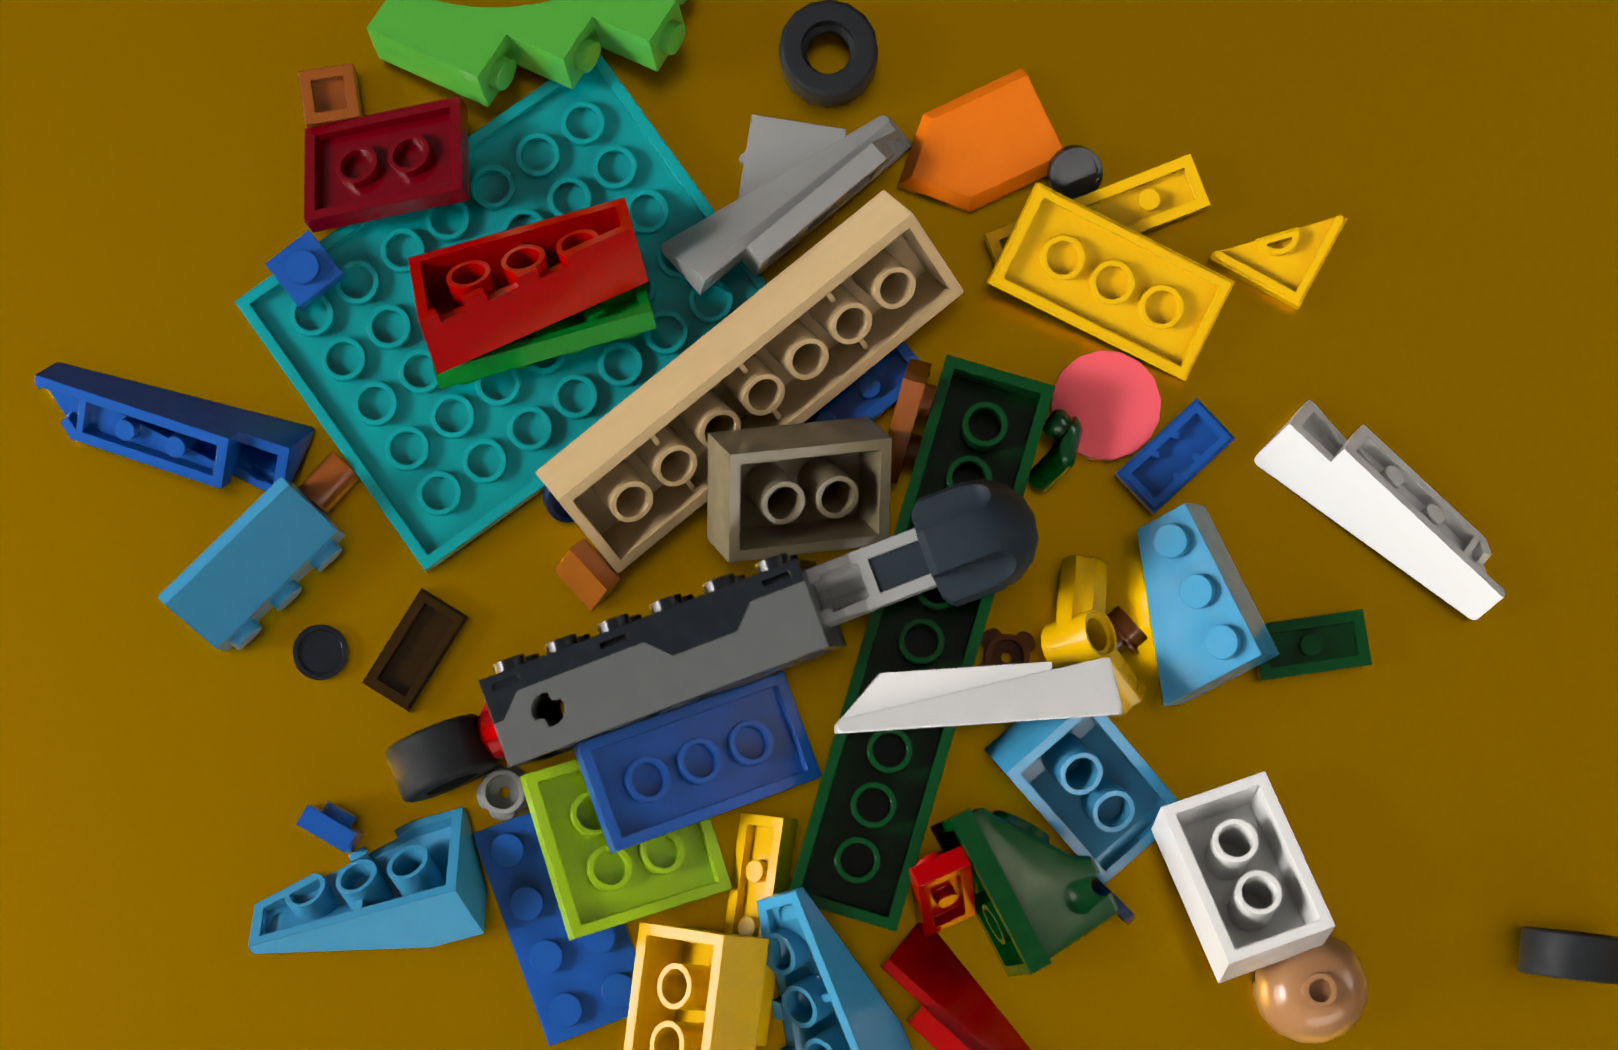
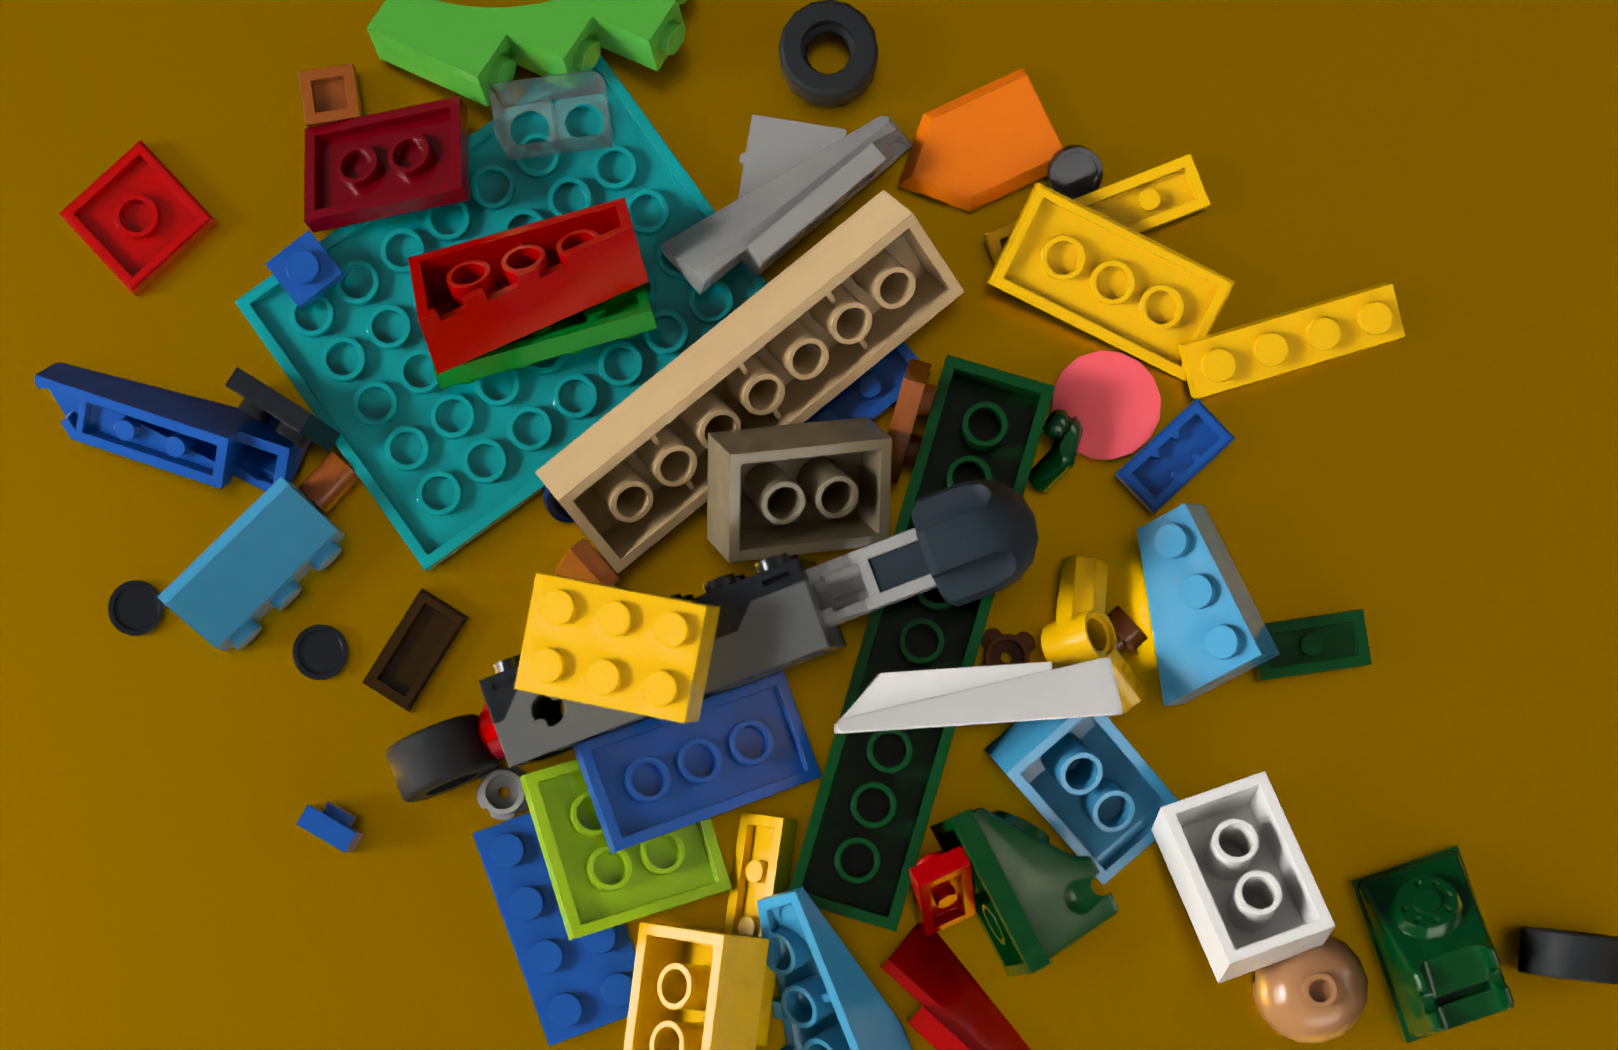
(136, 608): none -> black piece
(138, 218): none -> red tile
(295, 422): none -> black plate
(400, 896): dark azure wedge -> none
(536, 96): none -> clear piece
(617, 648): none -> yellow brick
(1124, 912): piece -> none
(1282, 262): yellow tile -> none
(1291, 340): none -> yellow plate
(1384, 506): white wedge -> none
(1431, 944): none -> dark green piece

